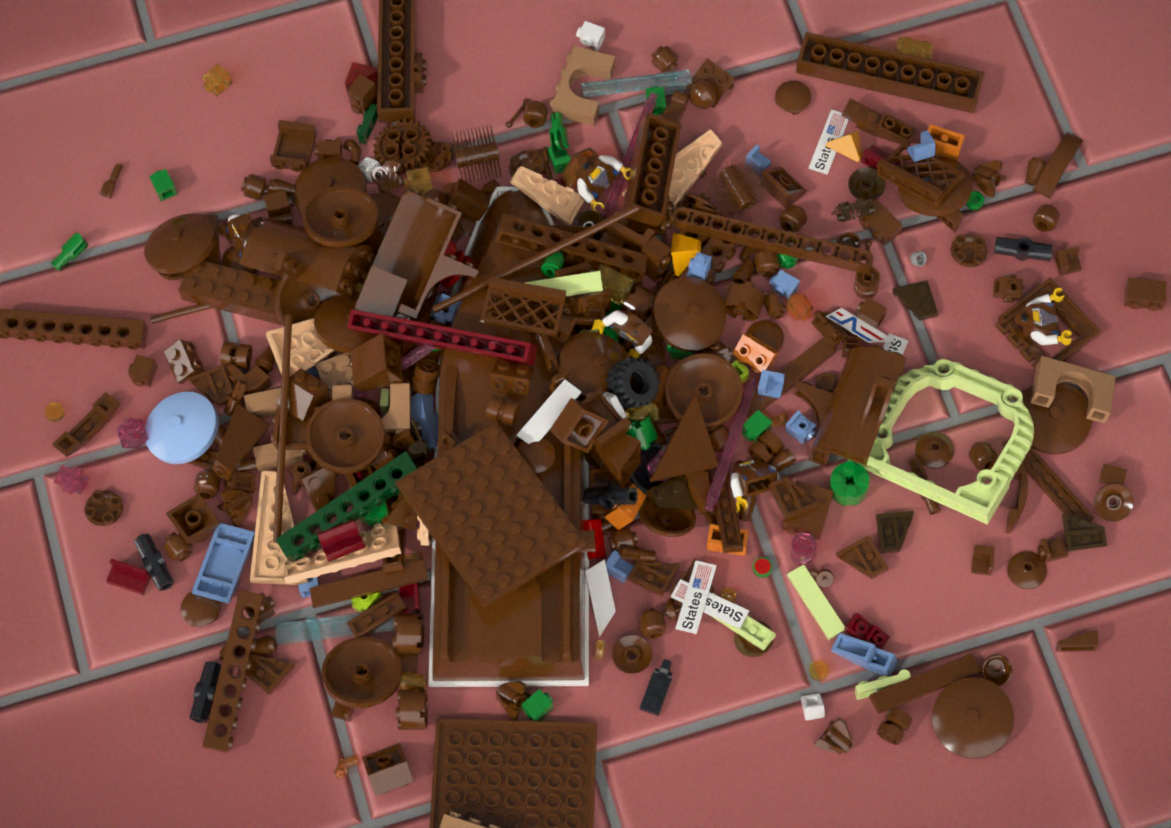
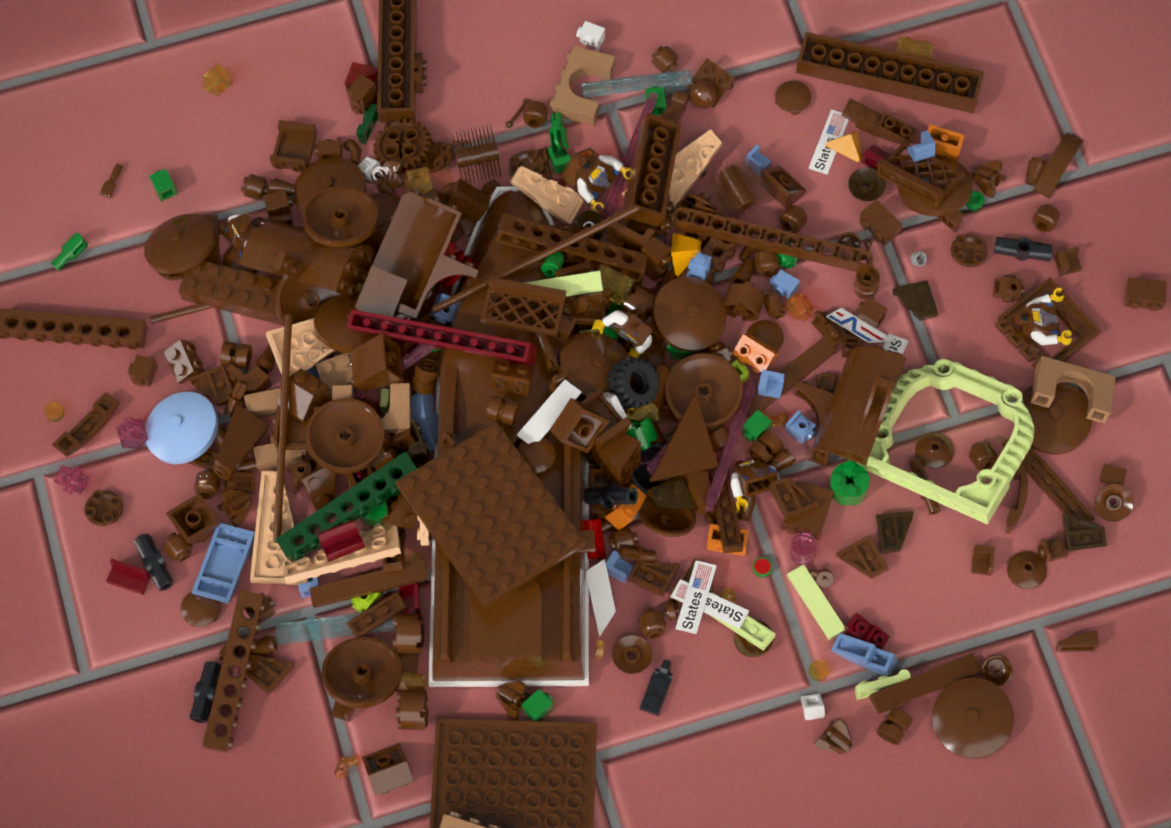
(844, 209): dark brown hinge -> none

